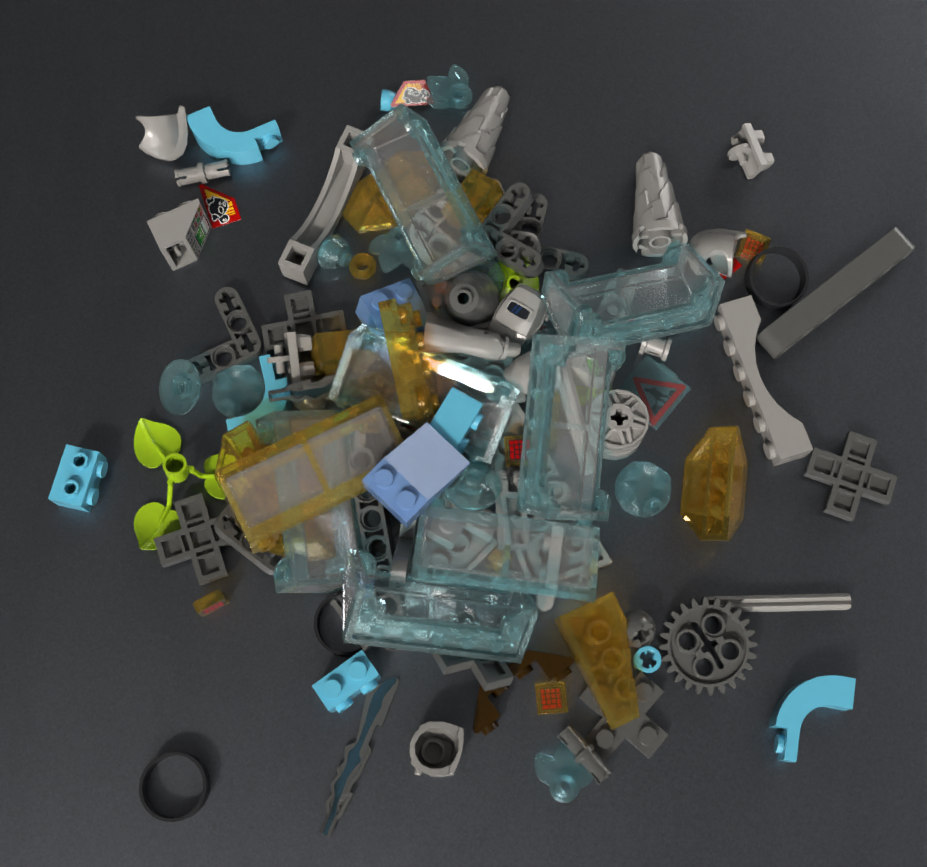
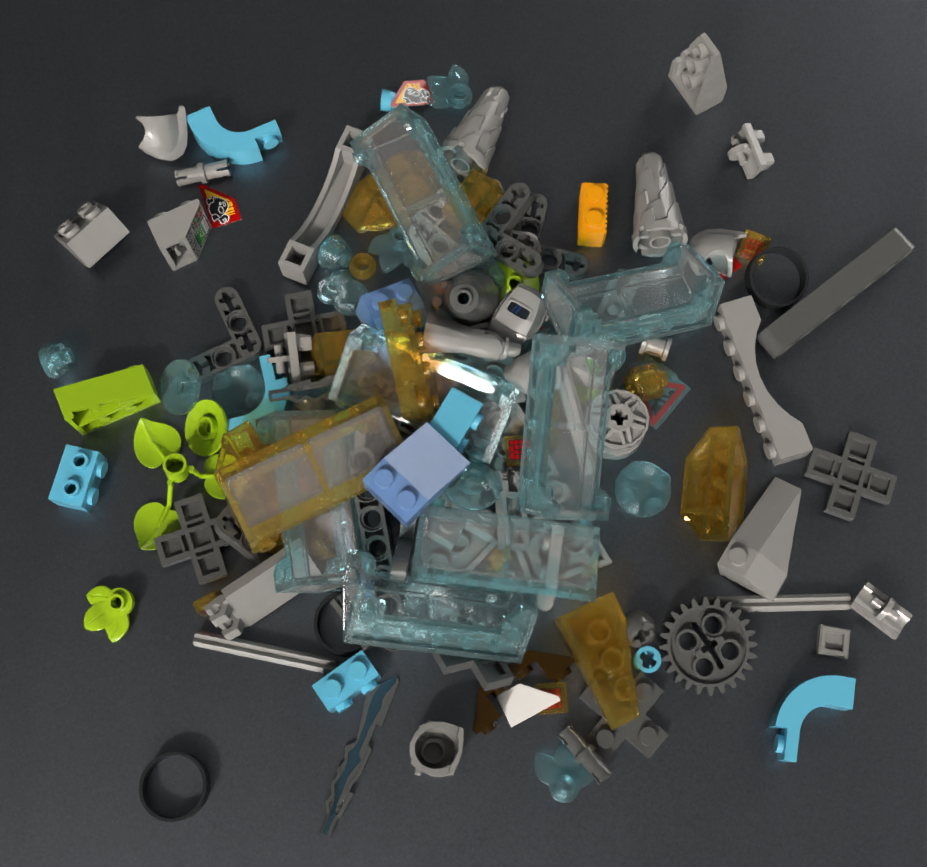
(56, 359): none -> clear light blue cone
(91, 233): none -> light grey slope
(105, 612): none -> lime plate
(107, 398): none -> lime wedge
(205, 427): none -> lime dish
(248, 599): none -> light grey tile
(265, 652): none -> light grey axle
(341, 291): none -> clear light blue plate
(523, 702): none -> white sticker
(592, 214): none -> light orange brick
(646, 381): none -> clear yellow head
(699, 75): none -> light grey wedge
(763, 543): none -> light grey wedge
(833, 641): none -> light grey tile
(880, 610): none -> light grey hips

